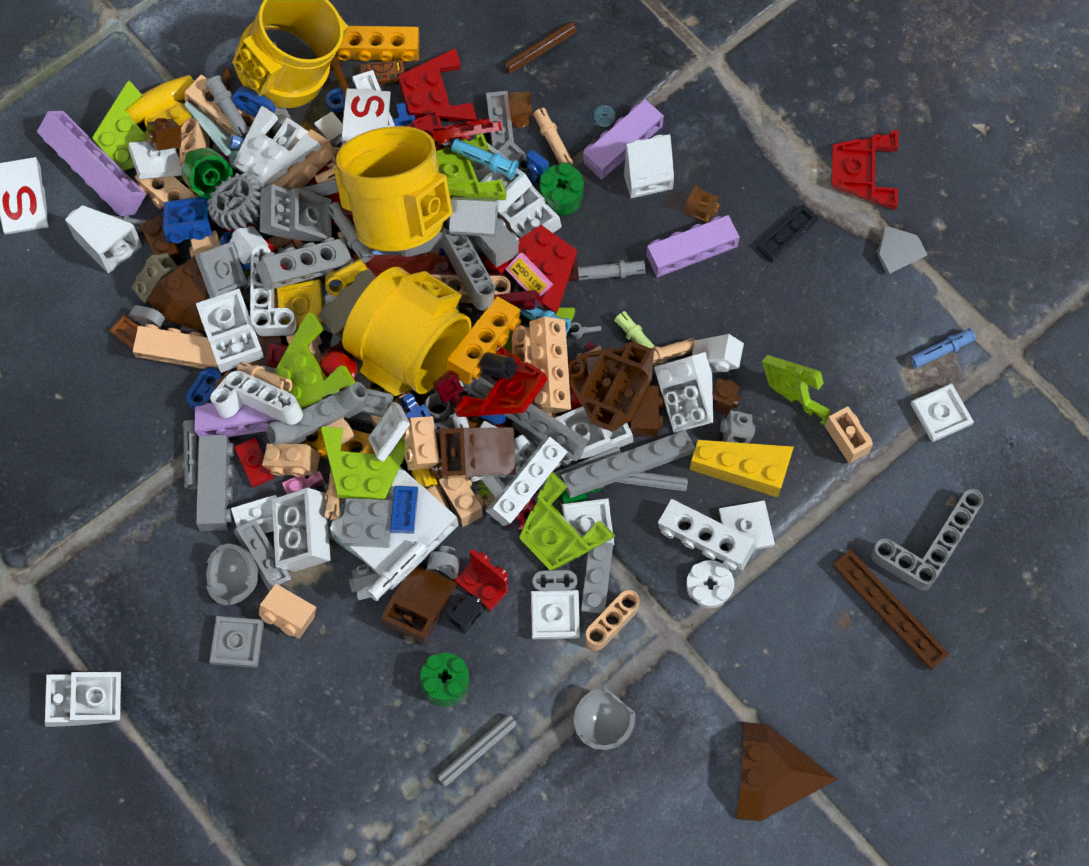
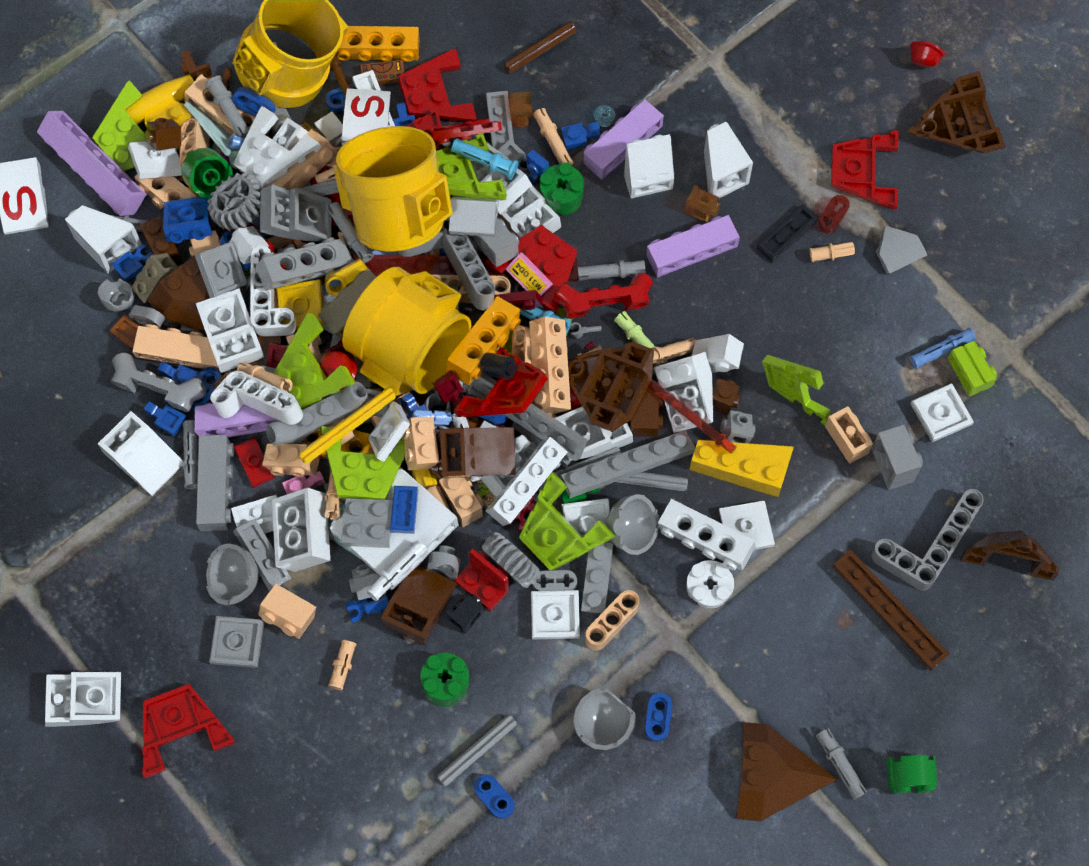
(116, 295): none -> light grey hair
(131, 265): none -> blue plate
(140, 453): none -> white slope
(166, 419): none -> blue plate
(175, 717): none -> red wing
(178, 396): none -> light grey plate
(180, 375): none -> blue plate
(189, 67): none -> dark orange bracket
(342, 665): none -> light nougat pin
(347, 425): none -> yellow axle
(366, 605): none -> blue plate
(439, 417): none -> light blue piece
(493, 796): none -> blue plate
(511, 559): none -> light grey gear
(577, 136): none -> blue plate
(579, 304): none -> red plate
(633, 524): none -> light grey cylinder
(657, 717): none -> blue plate
(720, 439): none -> clear red bar
(725, 161): none -> white slope
(830, 212): none -> clear red beam
(832, 251): none -> light nougat axle
(840, 762): none -> light grey pin
(897, 457): none -> light grey brick
(912, 772): none -> green brick
(926, 54): none -> red helmet
(961, 118): none -> reddish brown wedge
(972, 368): none -> lime brick
(1013, 544): none -> reddish brown wedge

